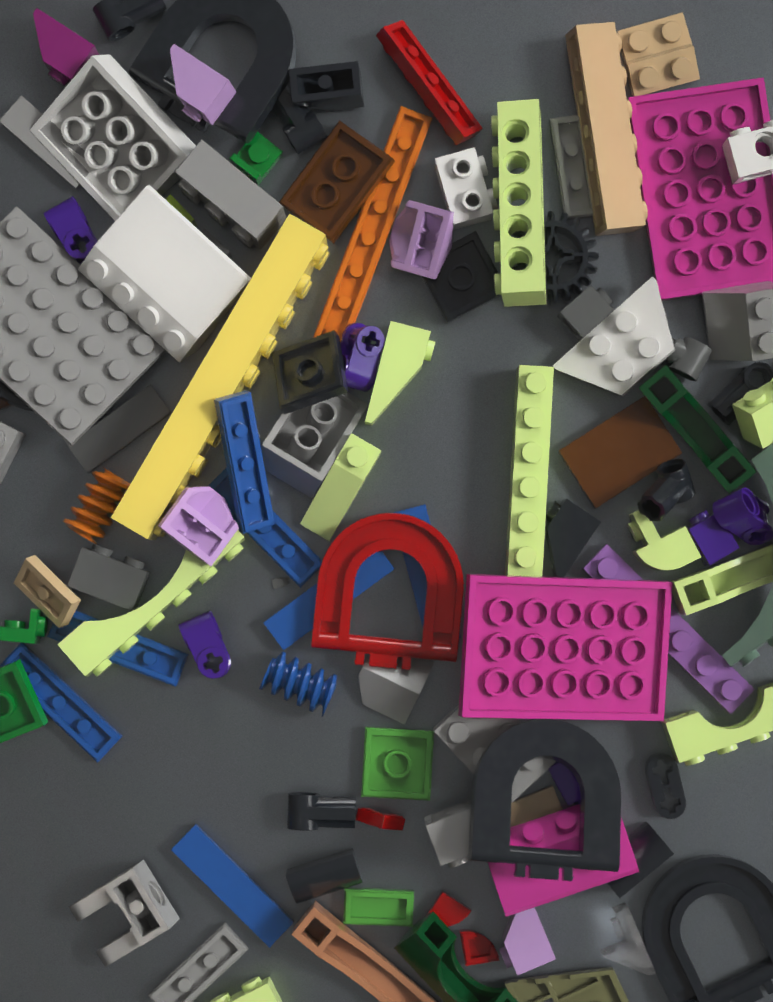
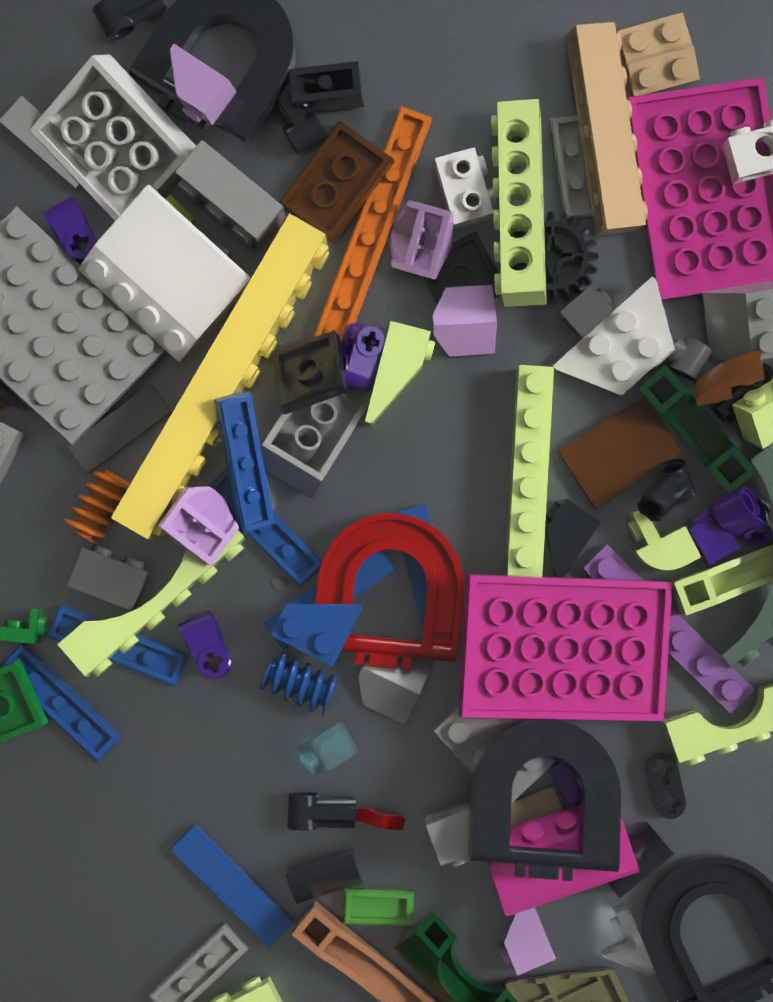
(47, 591): tan plate -> none
(61, 48): magenta slope -> none
(140, 901): light grey brick -> none
(257, 158): green bracket -> none
(317, 628): none -> blue wing
(327, 750): none -> clear light blue bracket
(340, 486): yellowish green slope -> none
(397, 763): bright green tile -> none
(429, 82): red plate -> none
(449, 909): red tile -> none
(466, 320): none -> lavender slope
(477, 948): red tile -> none
(718, 382): none -> dark orange slope

